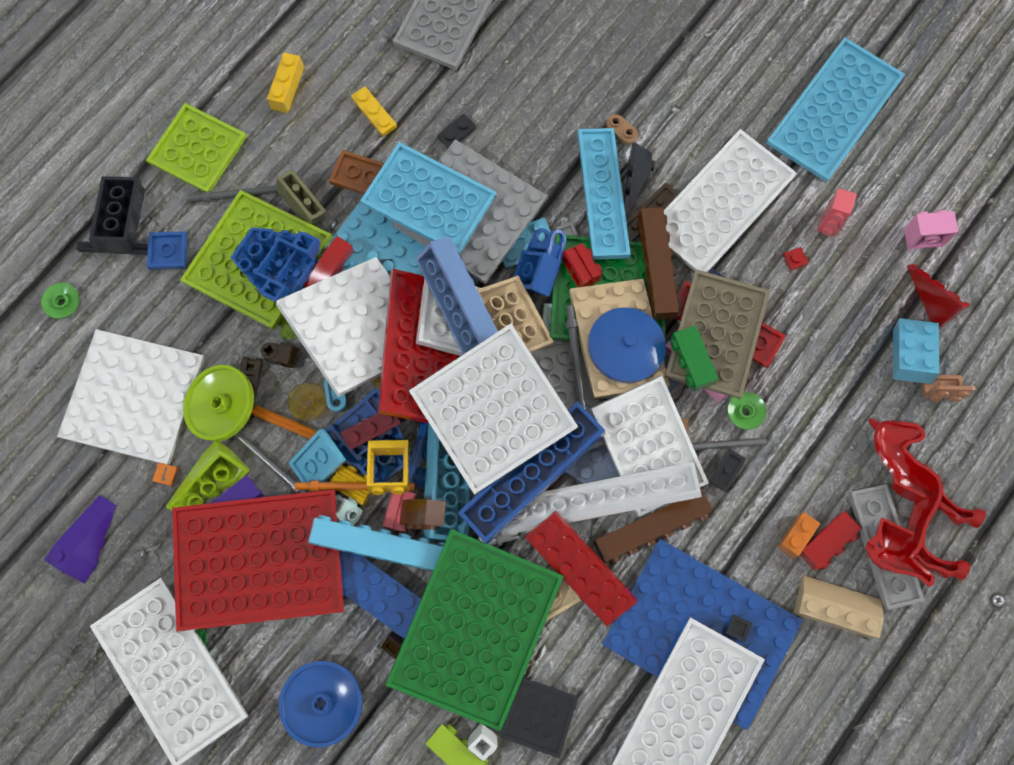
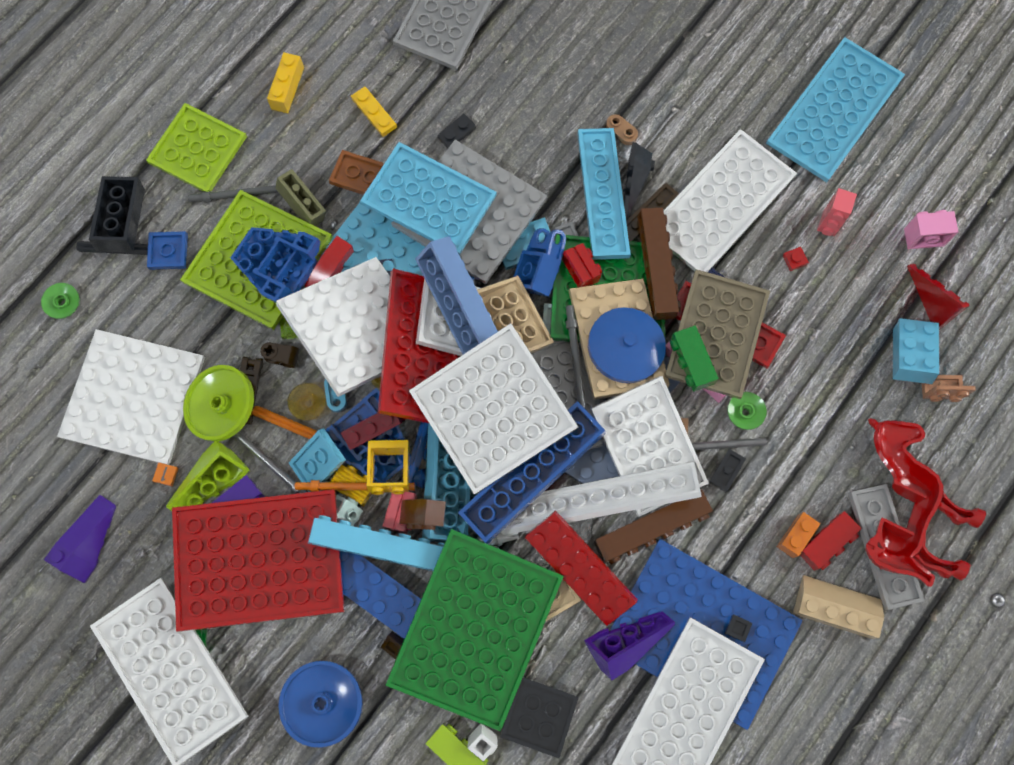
(623, 647): none -> dark purple wedge

